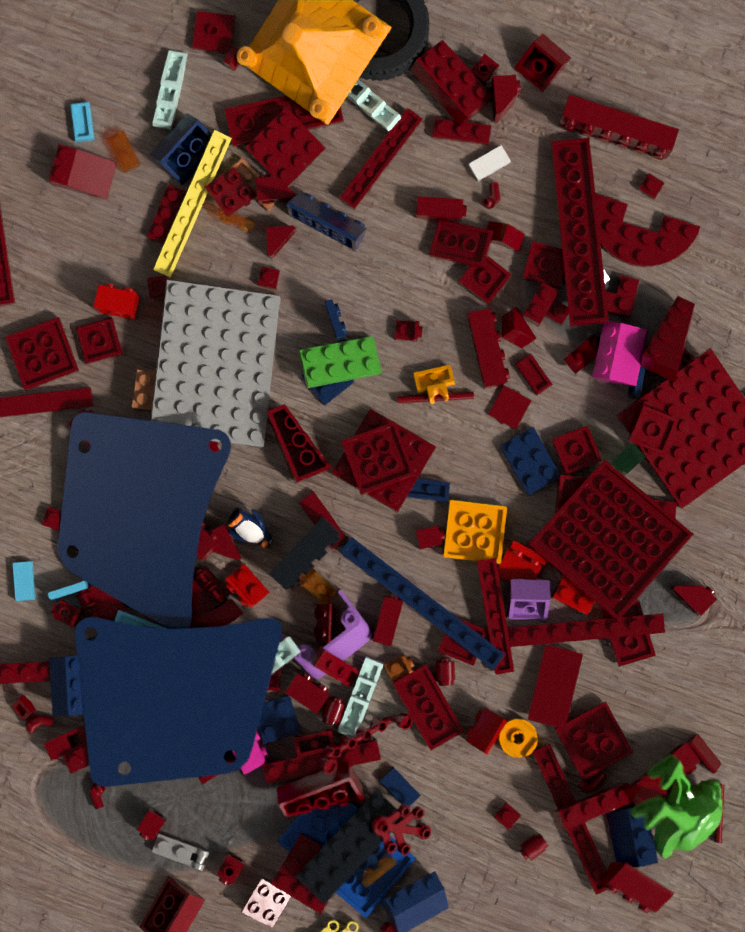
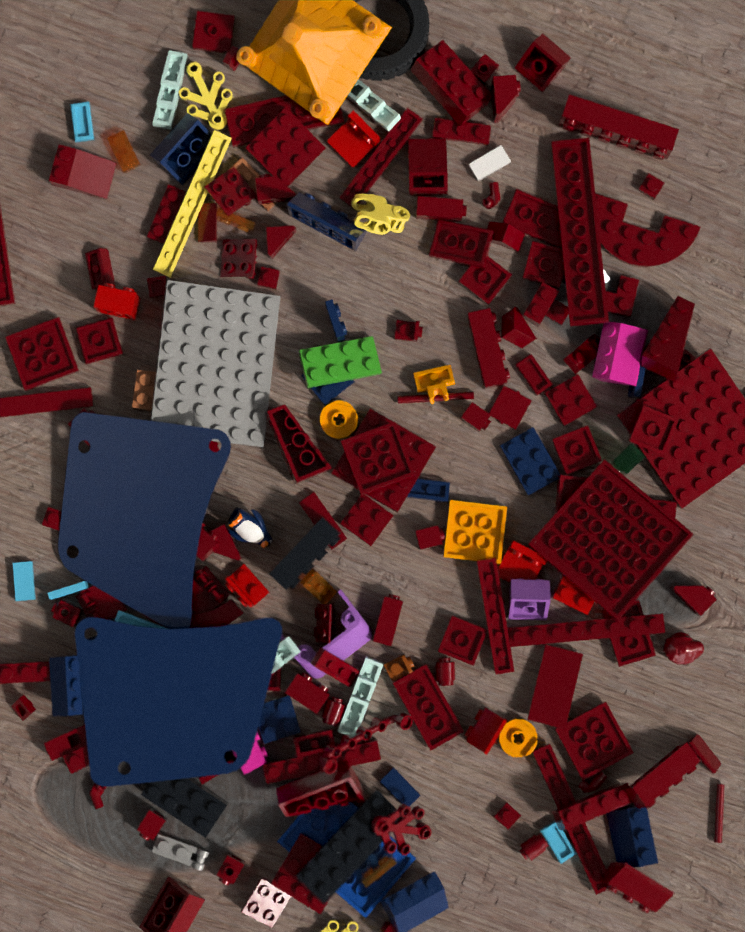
(38, 720): dark red arm -> none
(99, 267): none -> dark red slope
(187, 802): none -> black brick
(207, 99): none -> light yellow plant
(208, 223): none -> dark red slope
(238, 258): none -> dark red hinge
(333, 410): none -> light orange plate
(354, 139): none -> red bracket
(366, 519): none -> dark red plate
(380, 215): none -> light yellow piece
(422, 603): dark blue plate -> none
(427, 167): none -> dark red slope
(476, 417): none -> dark red brick
(534, 218): none -> dark red tile
(558, 842): none -> medium azure tile
(570, 400): none -> dark red plate
(682, 648): none -> dark red hair
(686, 814): bright green animal -> none

